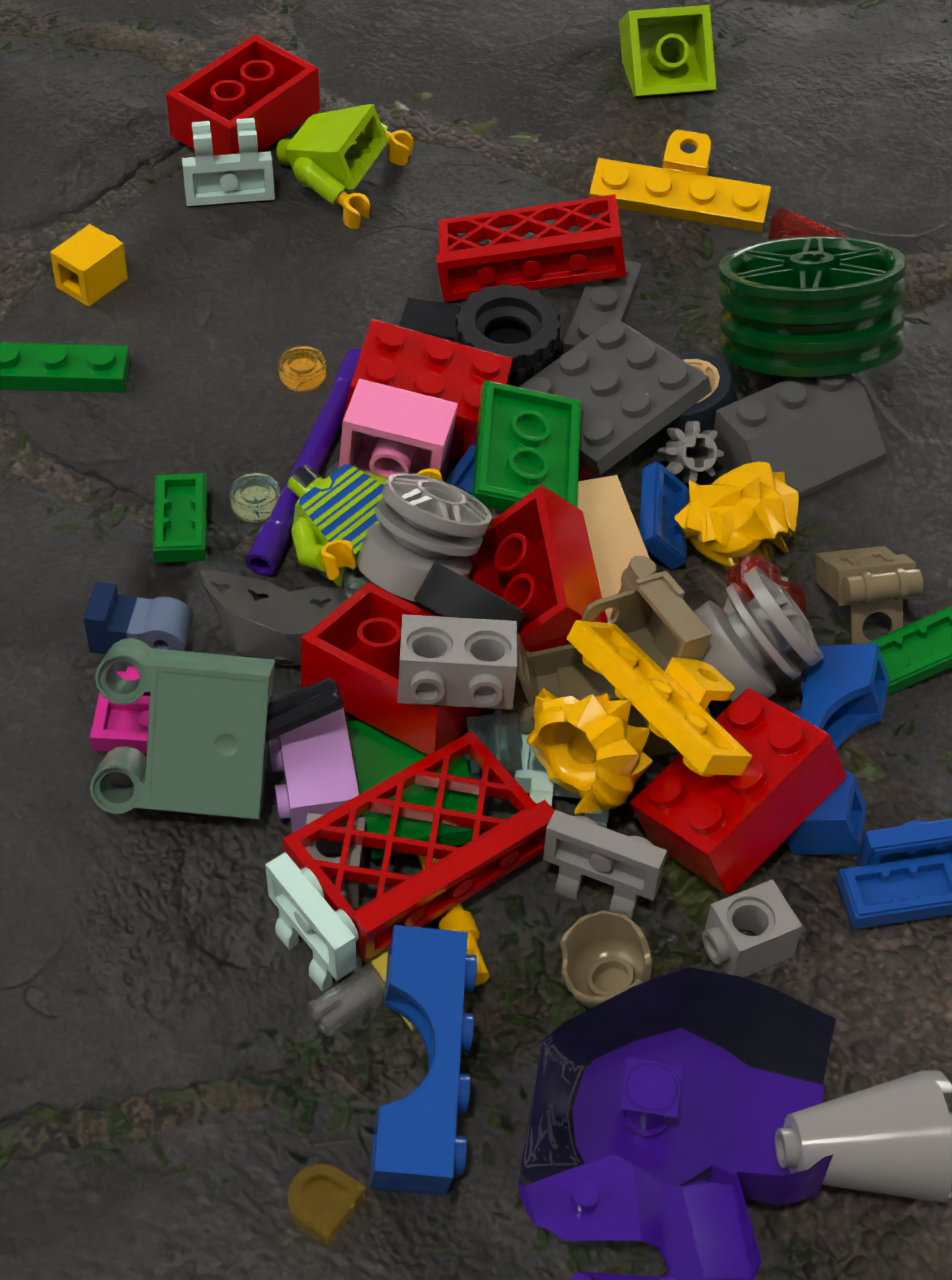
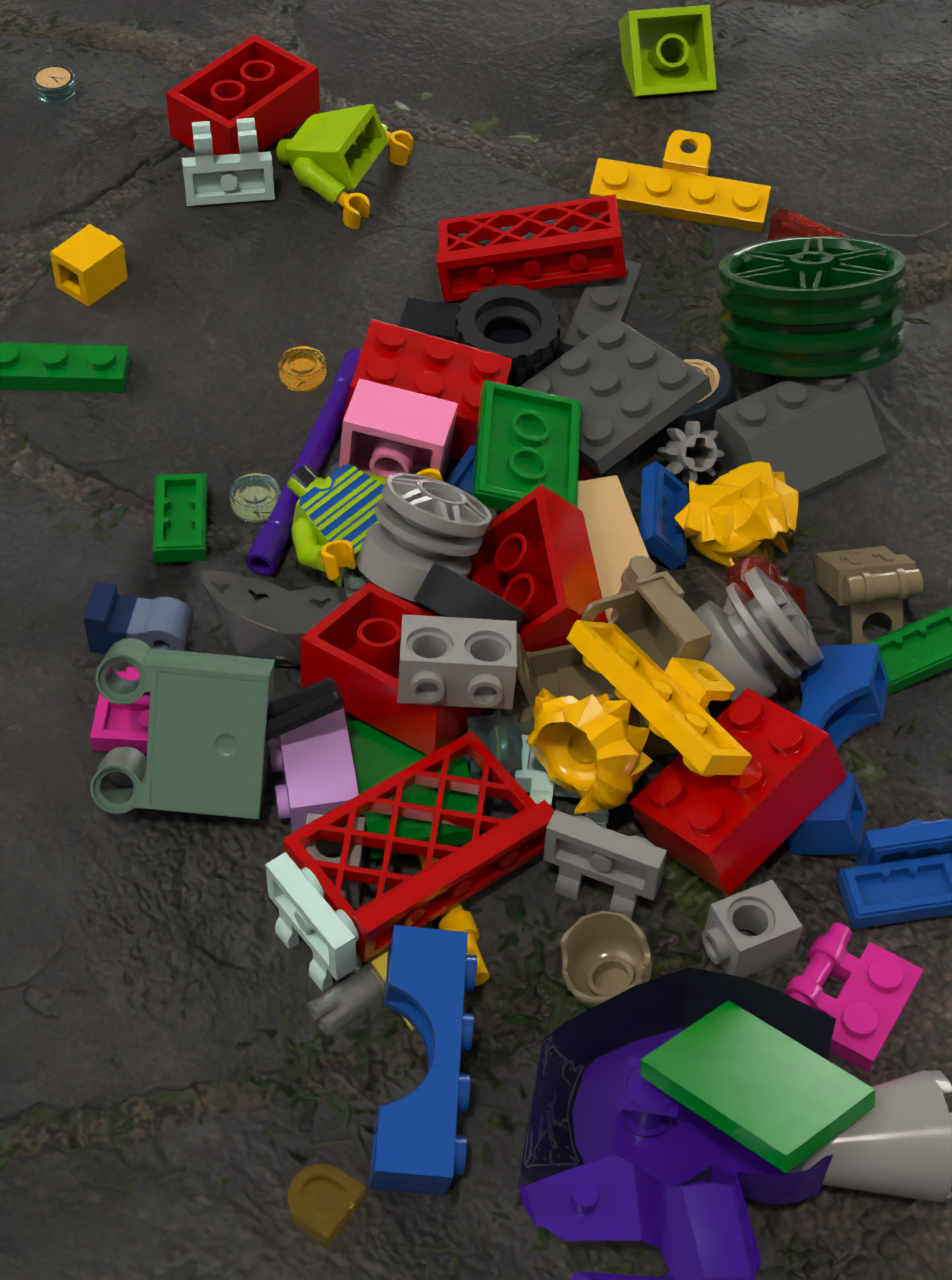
(53, 83): none -> tile
(758, 1085): none -> green tile
(869, 1002): none -> dark pink plate

